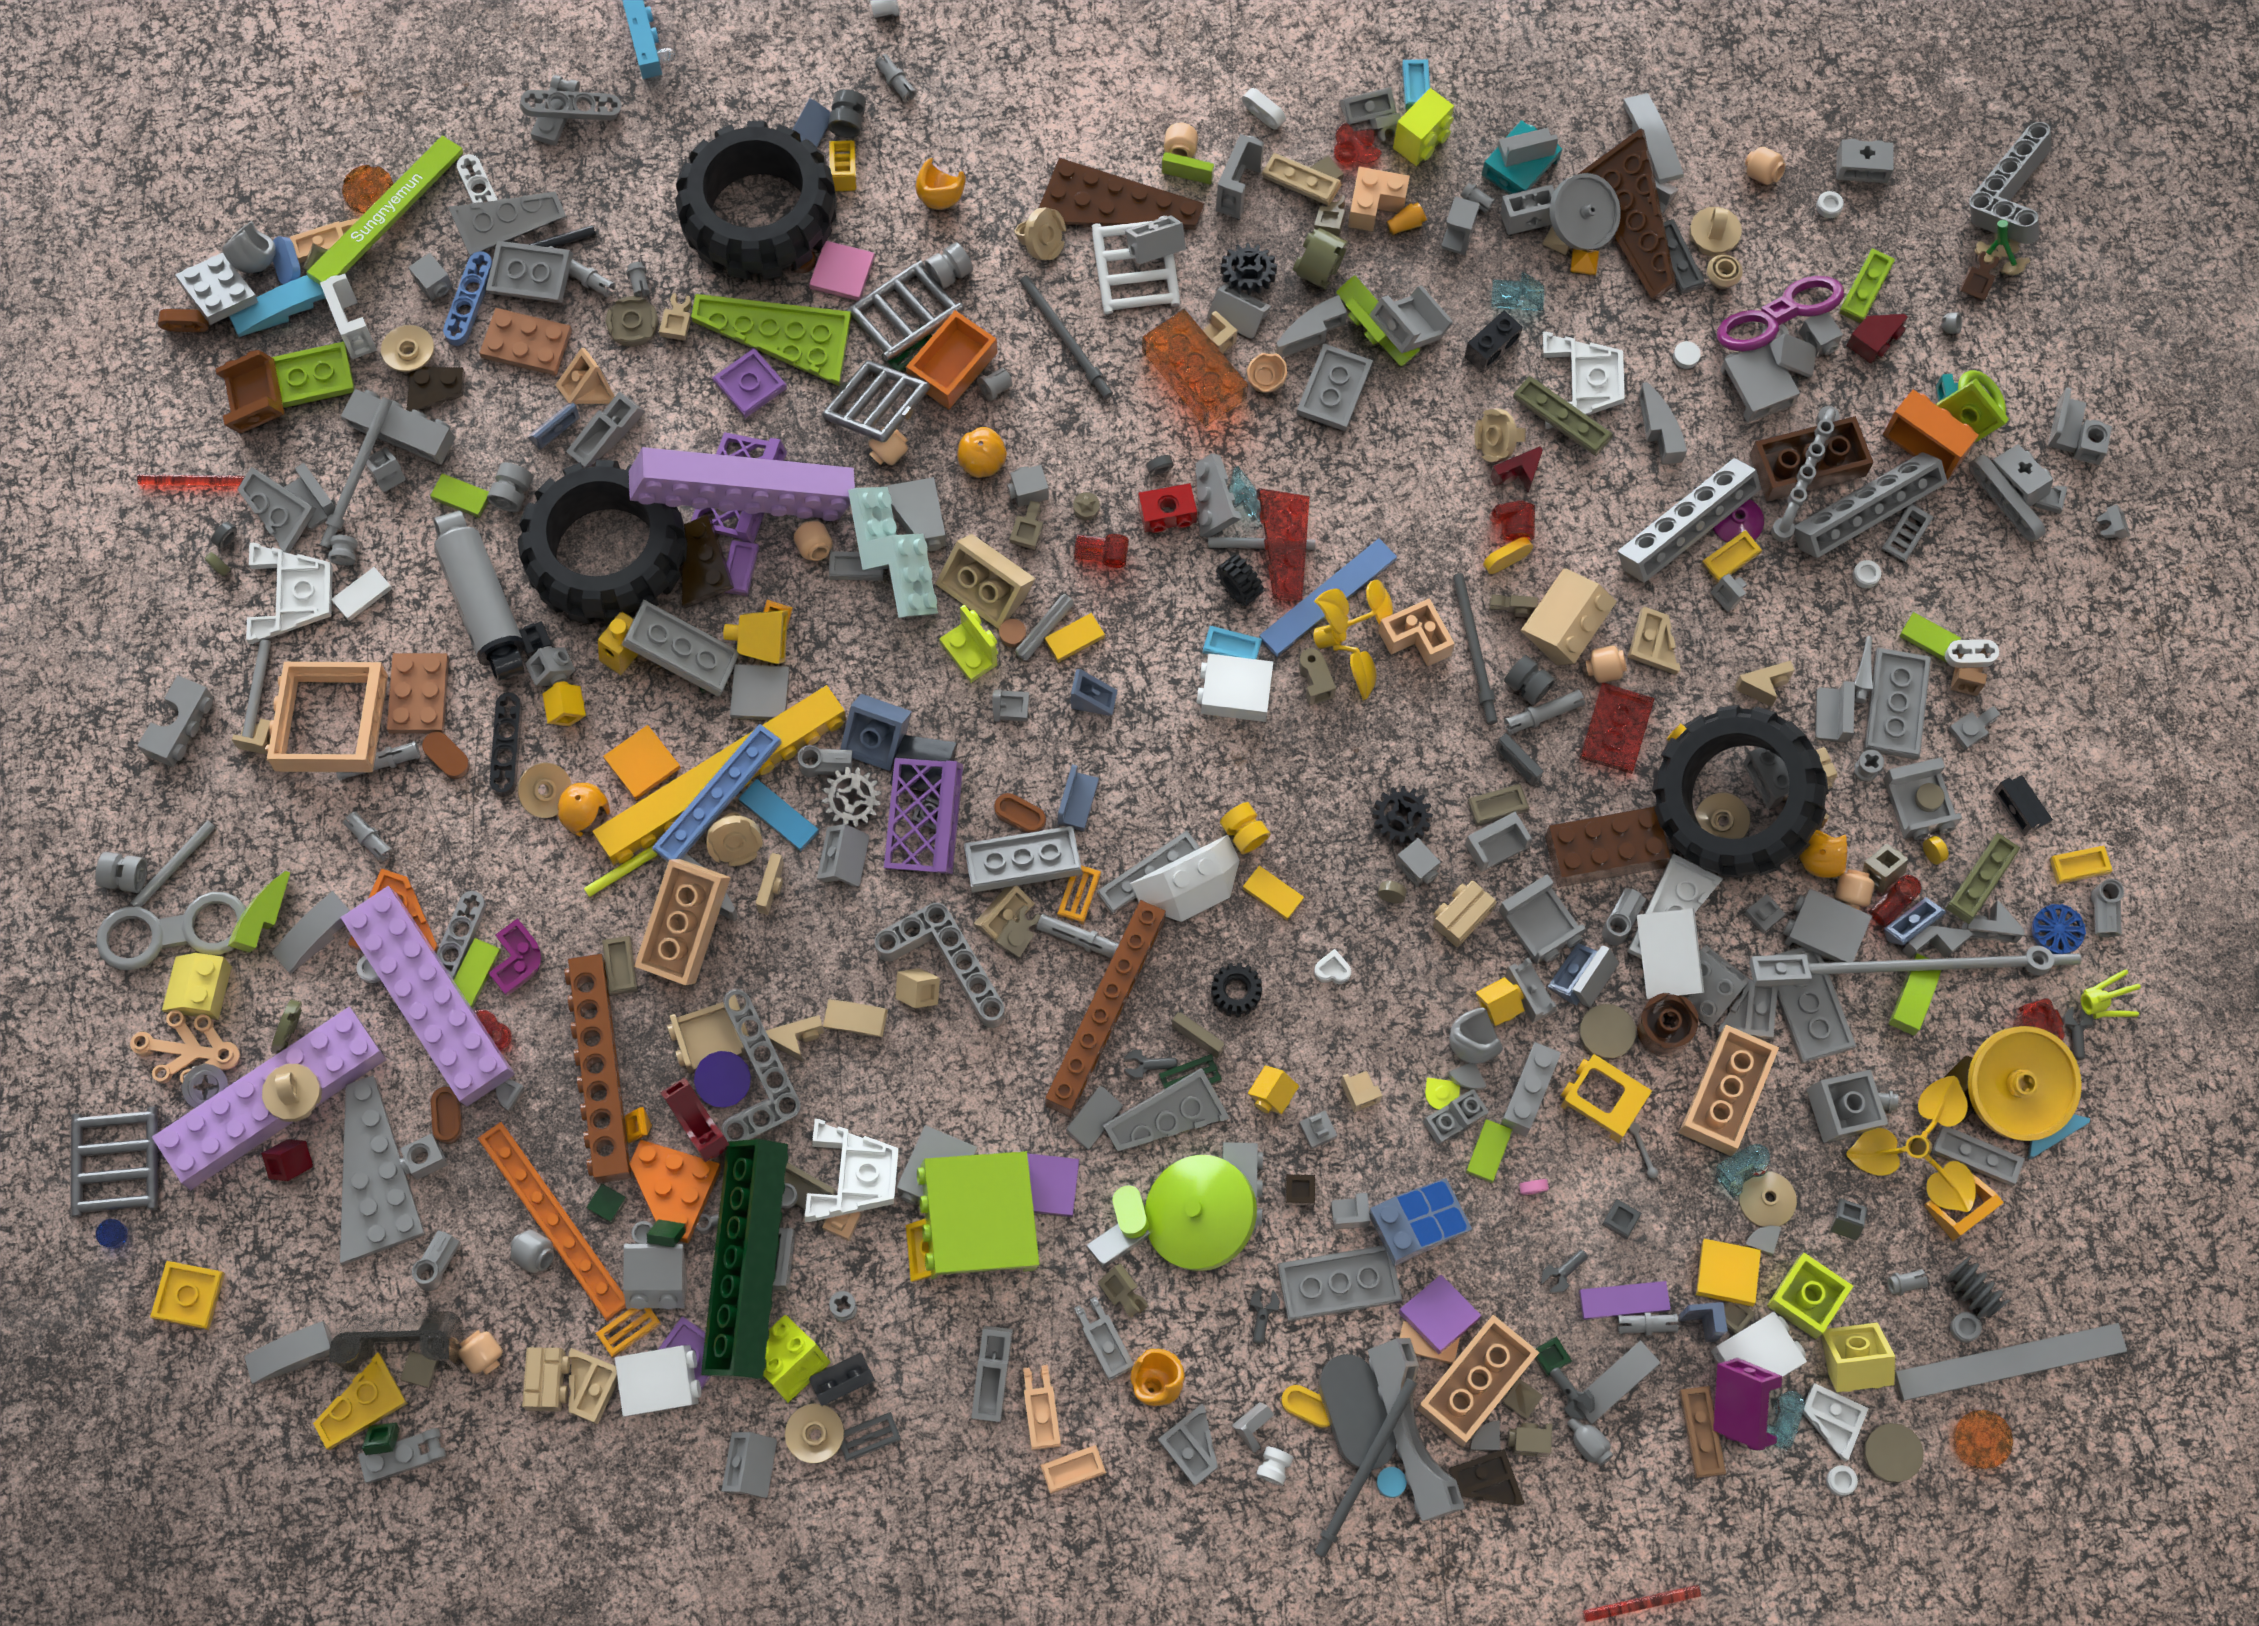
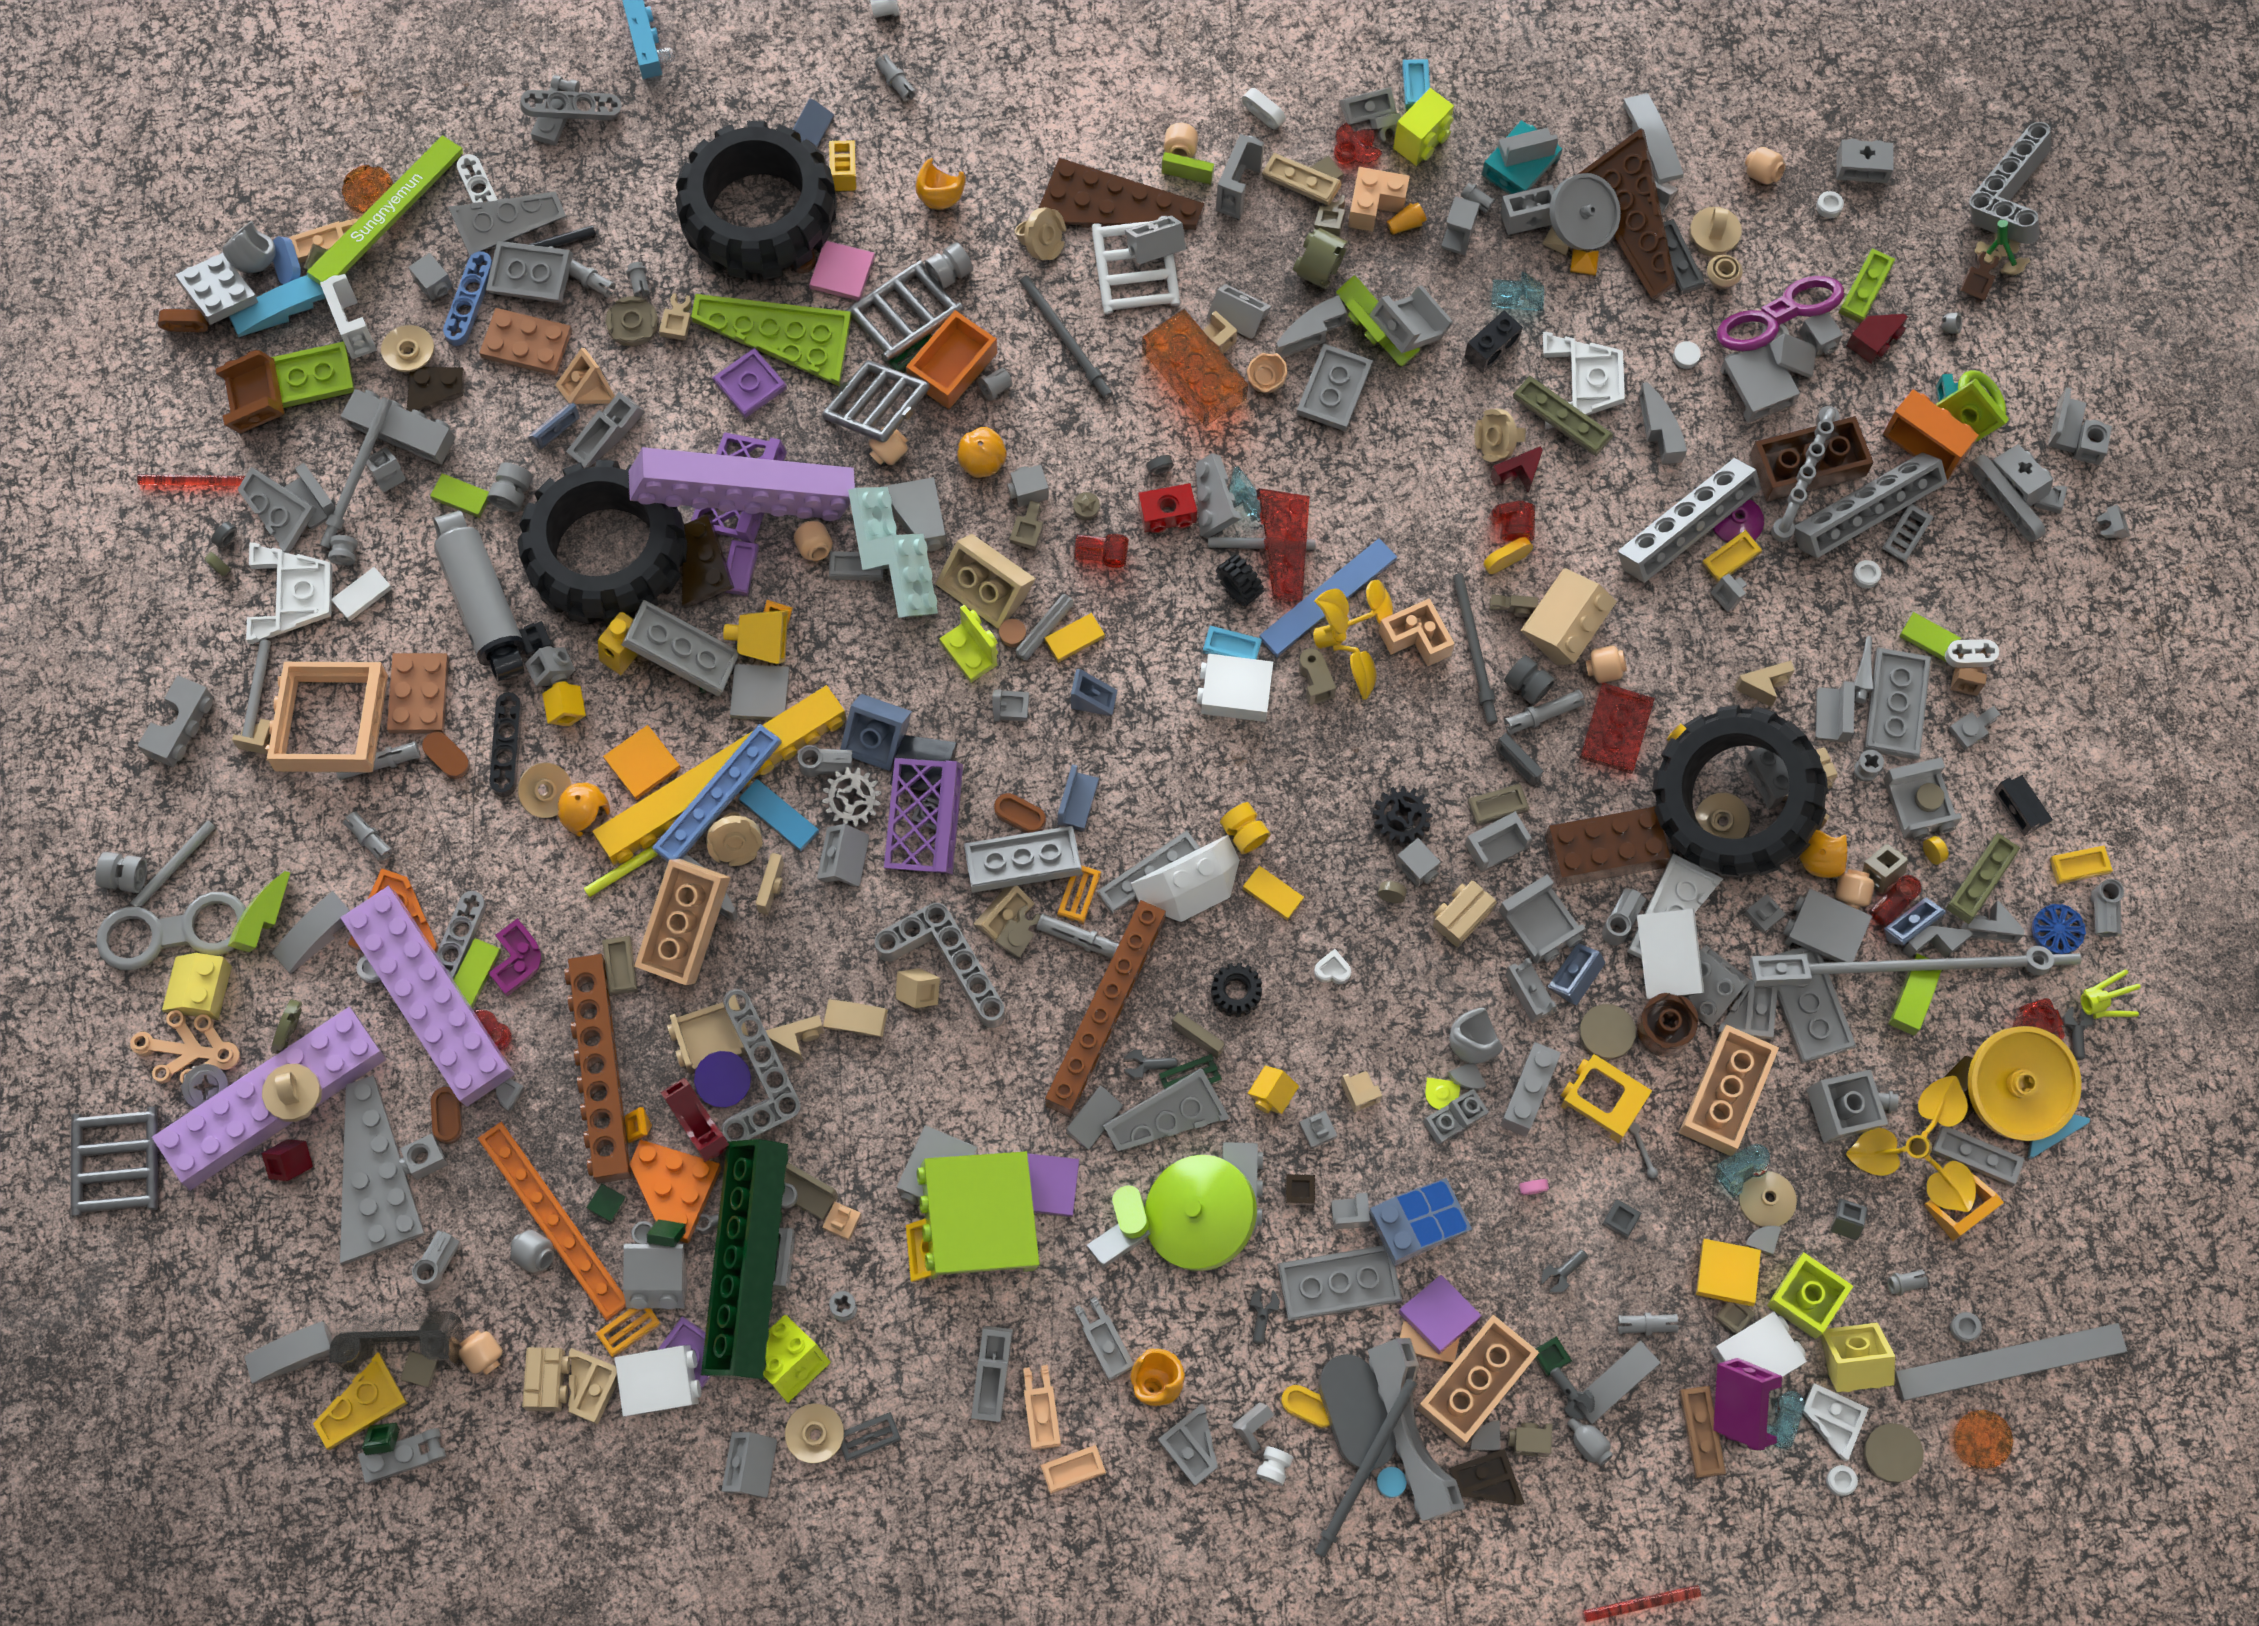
(111, 1233): clear blue tile -> none
(187, 1295): yellow tile -> none
(841, 1379): black bracket -> none
(847, 113): dark grey wheel -> none
(865, 1174): white wing -> none
(1119, 1289): dark tan plate -> none
(1248, 269): black gear -> none
(1489, 1151): lime tile -> none
(1501, 1001): yellow brick -> none
(1522, 1399): dark tan tile -> none
(1595, 976): light grey tile -> none
(1624, 1300): medium lavender tile -> none
(1653, 641): tan wing -> none
(1712, 1319): sand blue panel -> none
(1976, 1289): dark grey piece -> none

